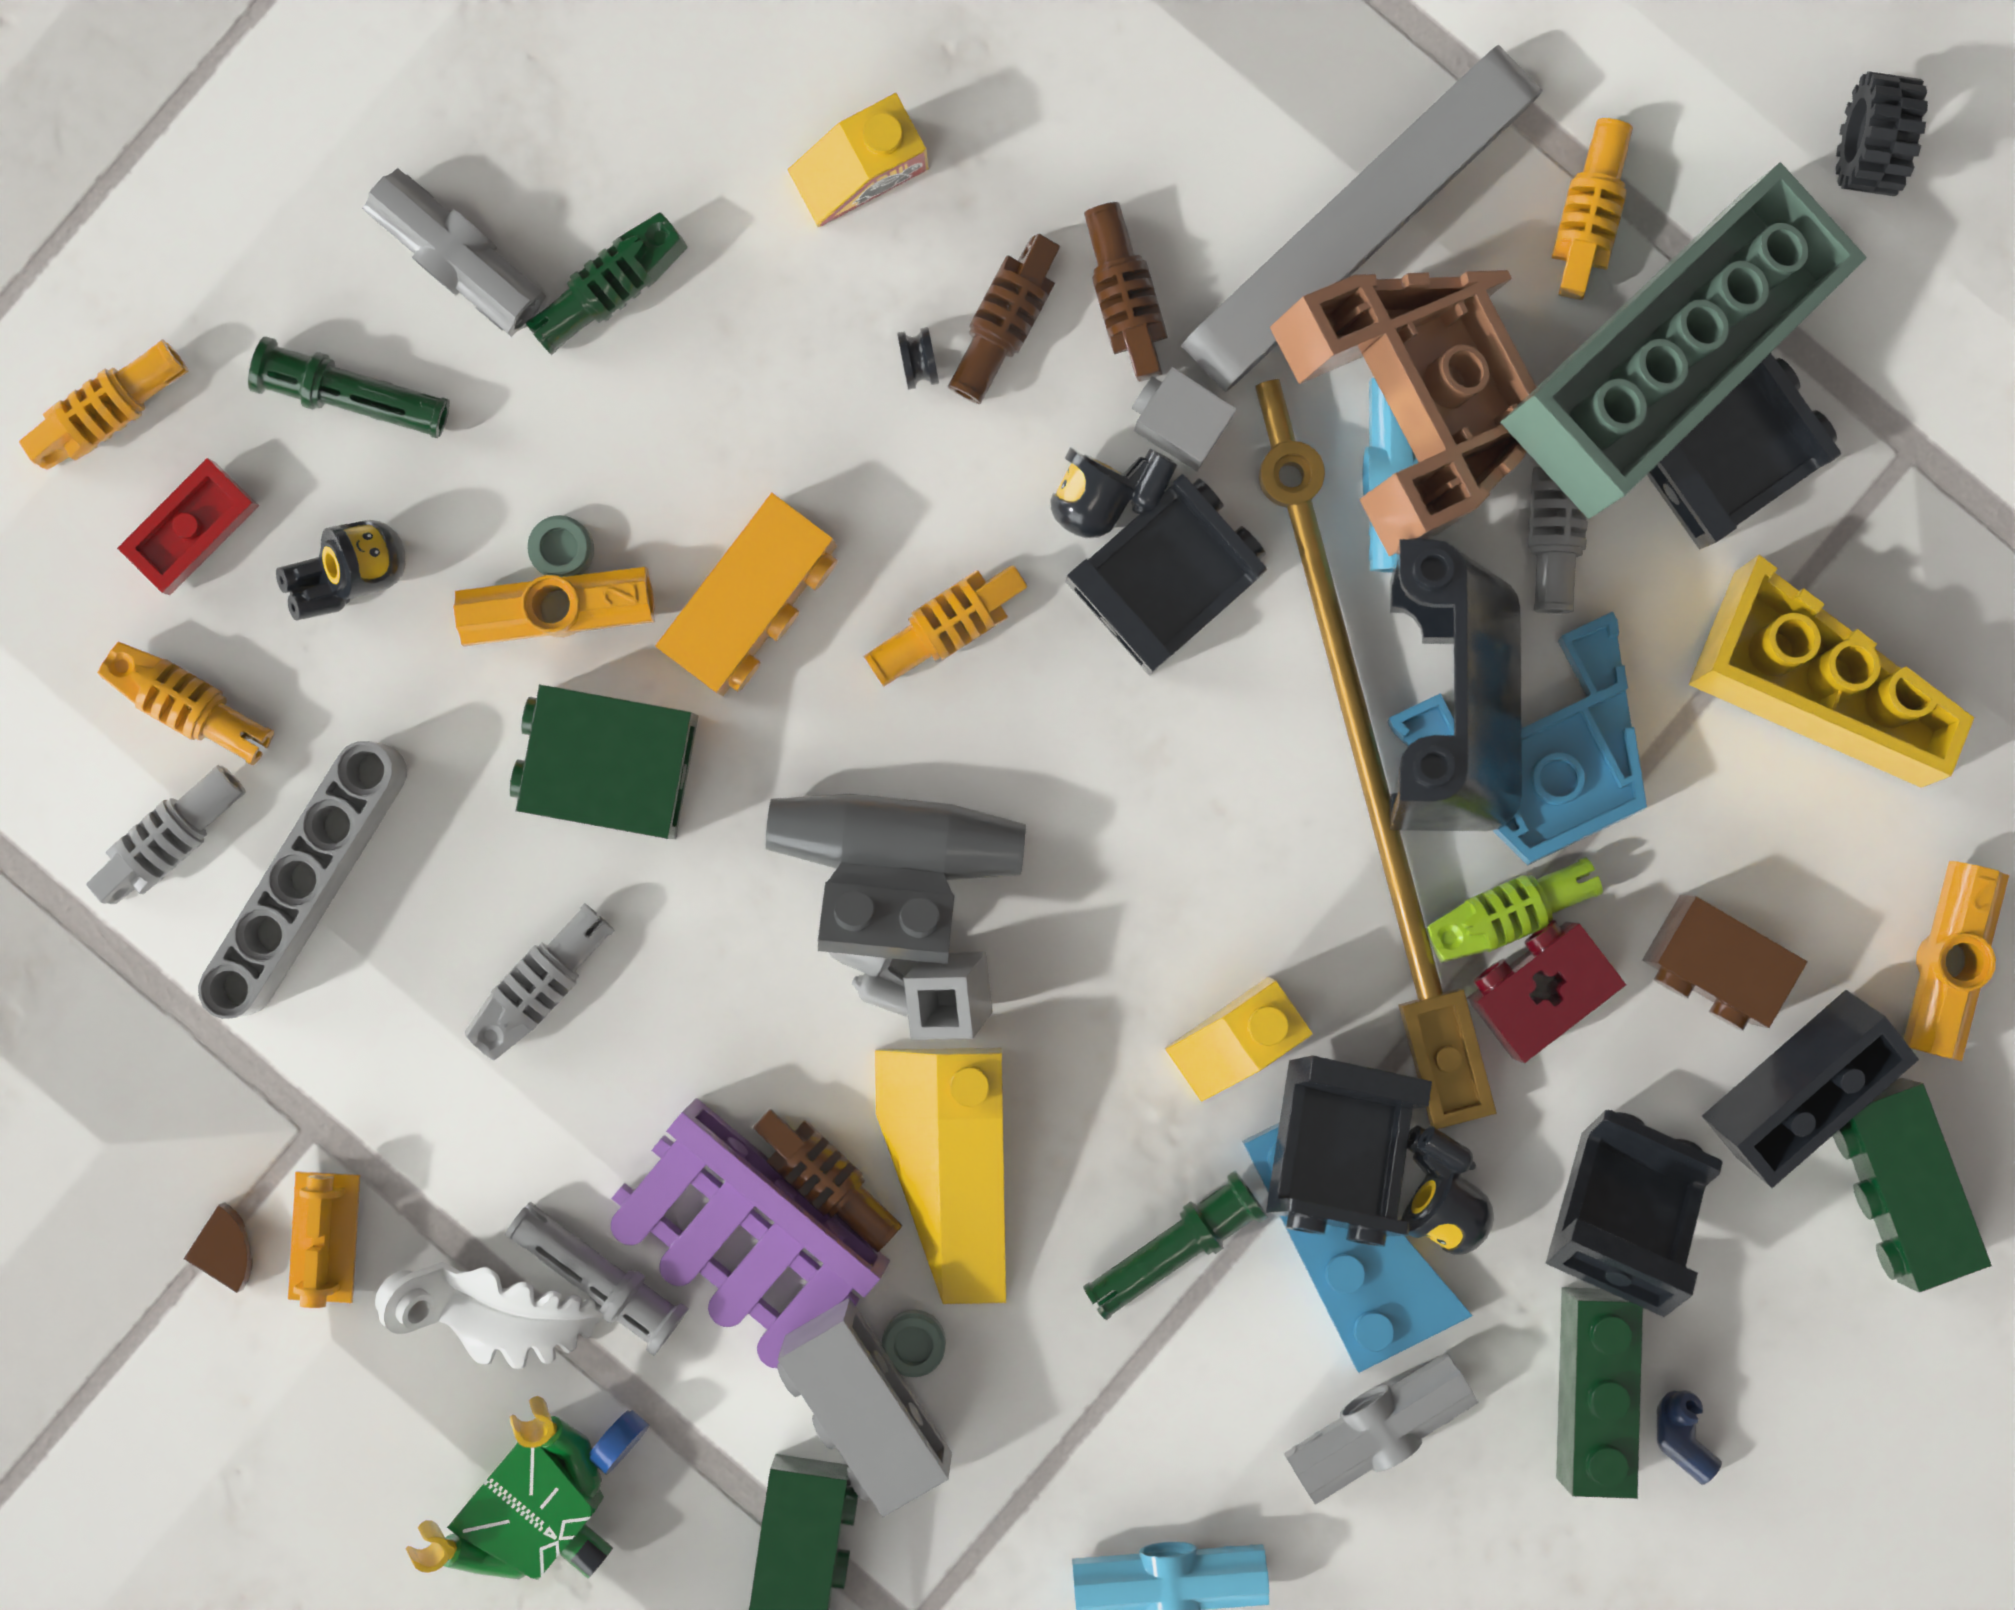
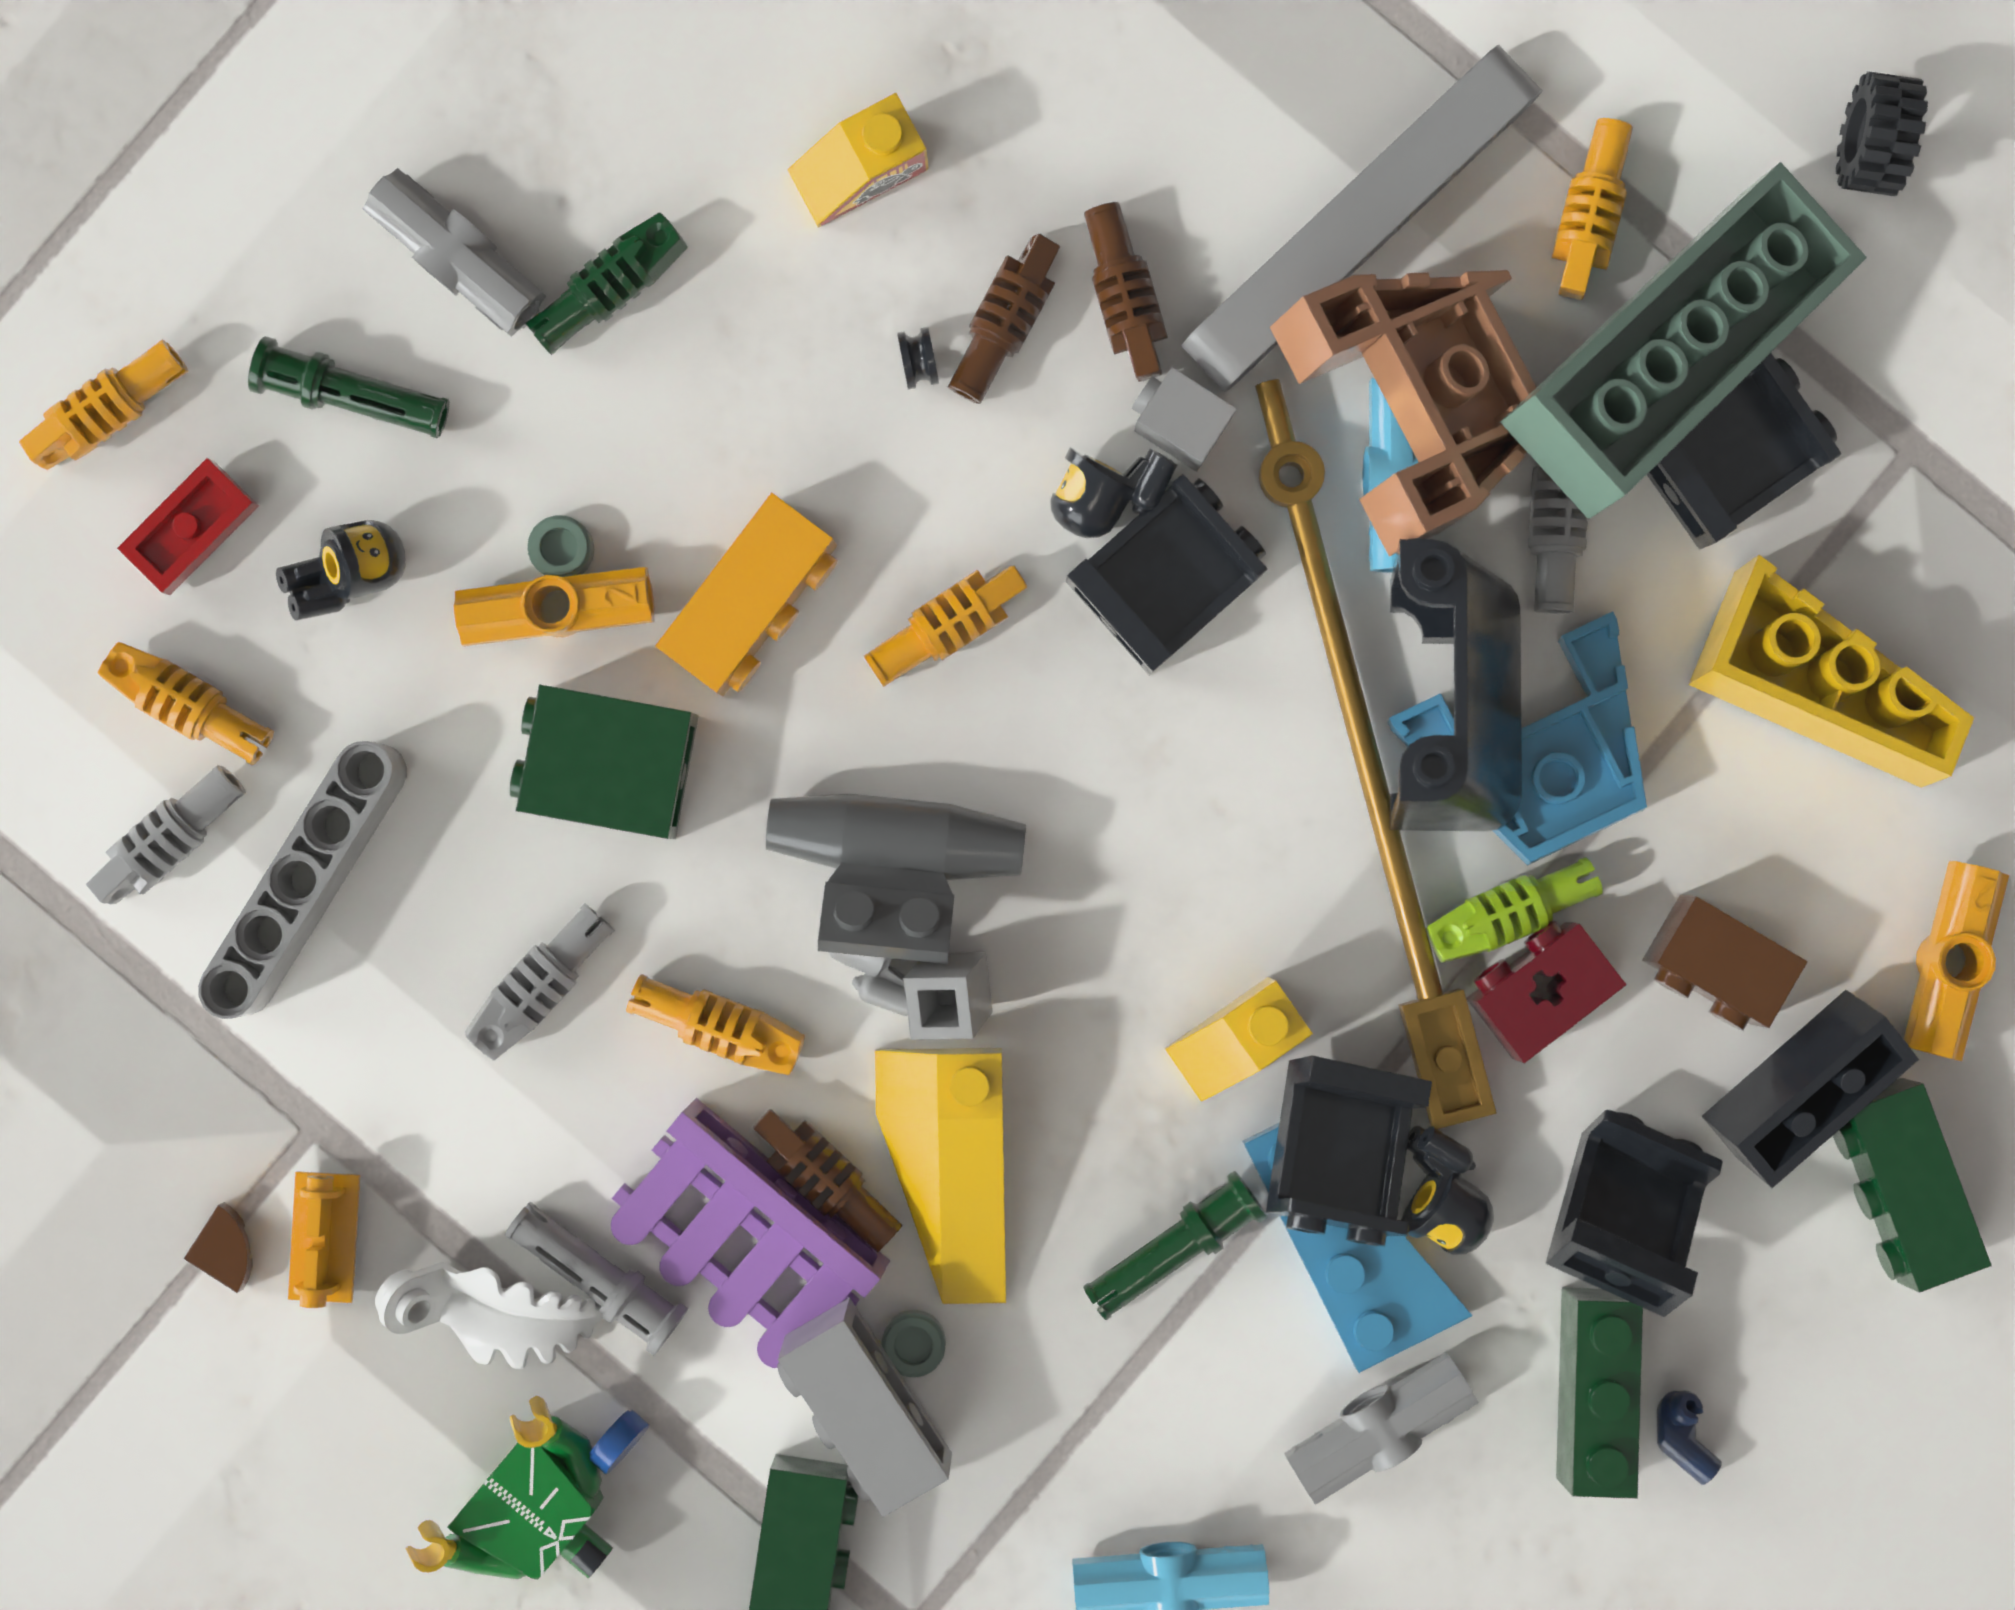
(719, 1025): none -> light orange hinge

